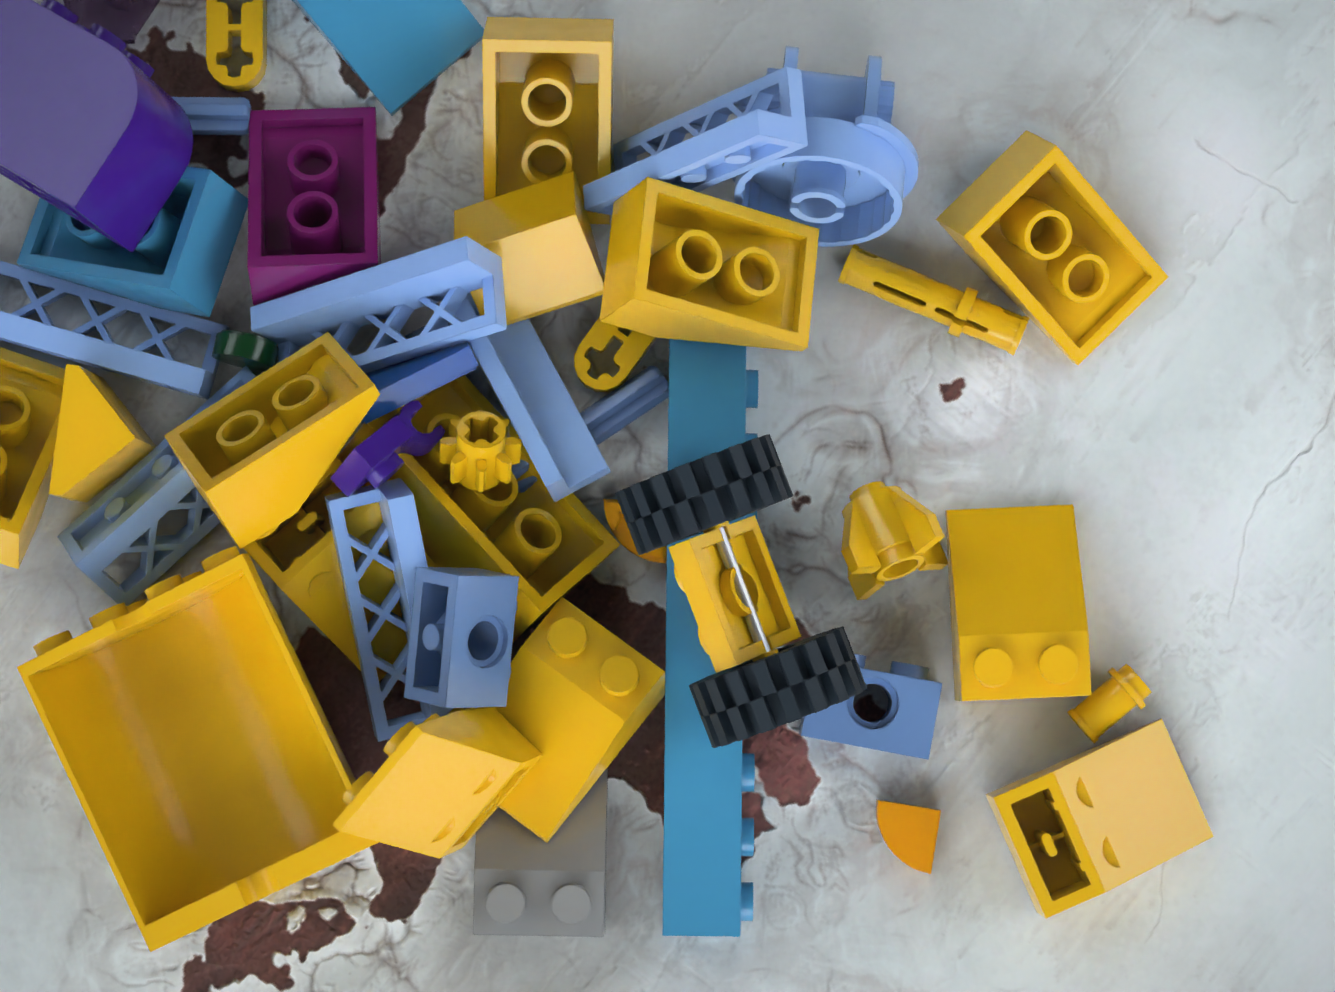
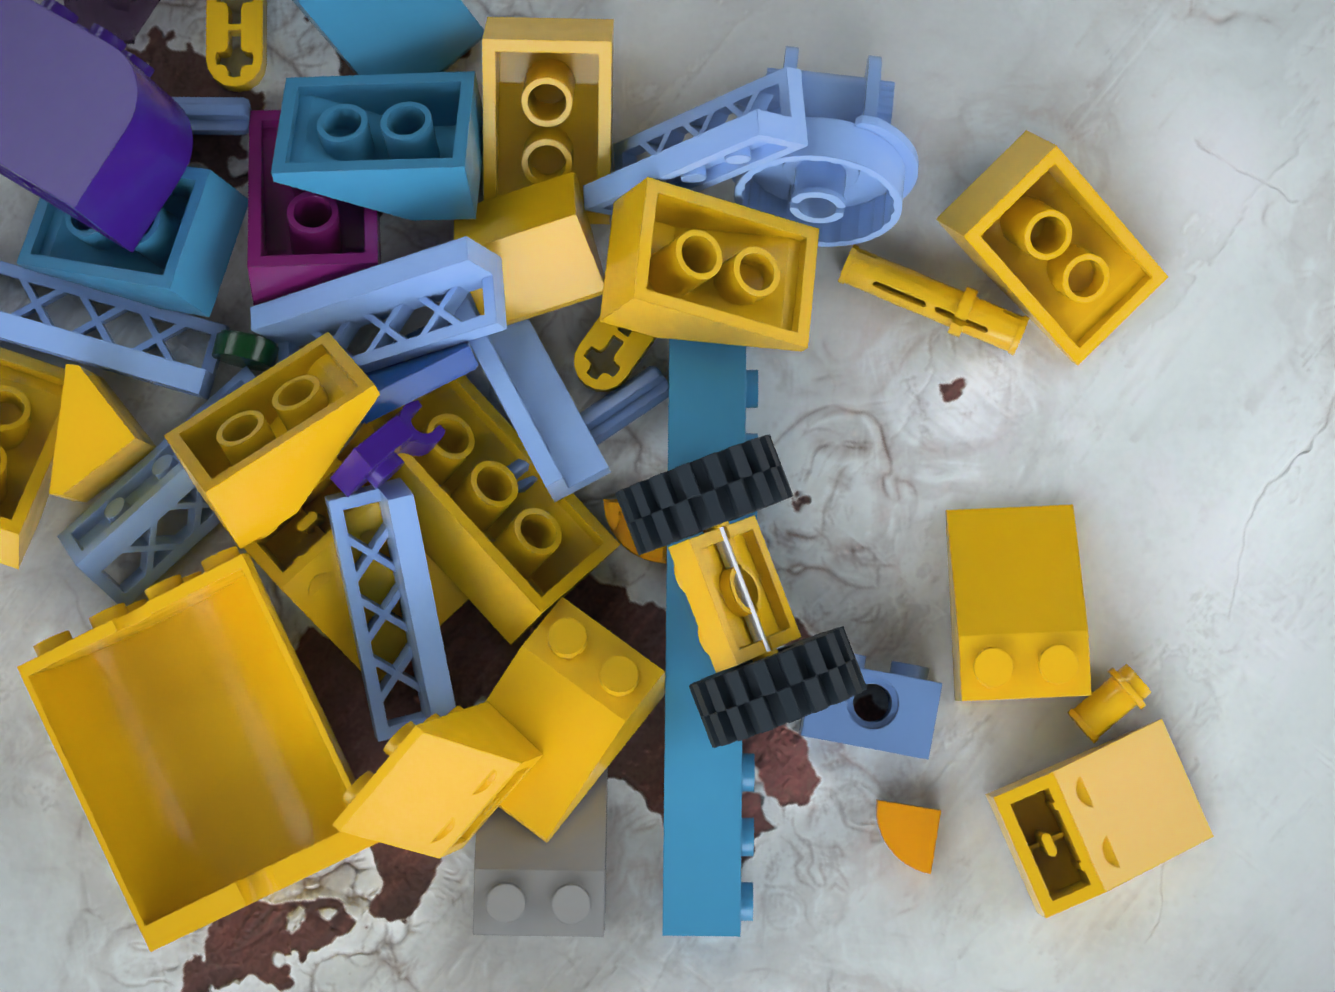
(385, 142): none -> dark azure slope
(461, 637): medium blue brick -> none
(480, 450): yellow gear -> none
(888, 537): yellow brick -> none

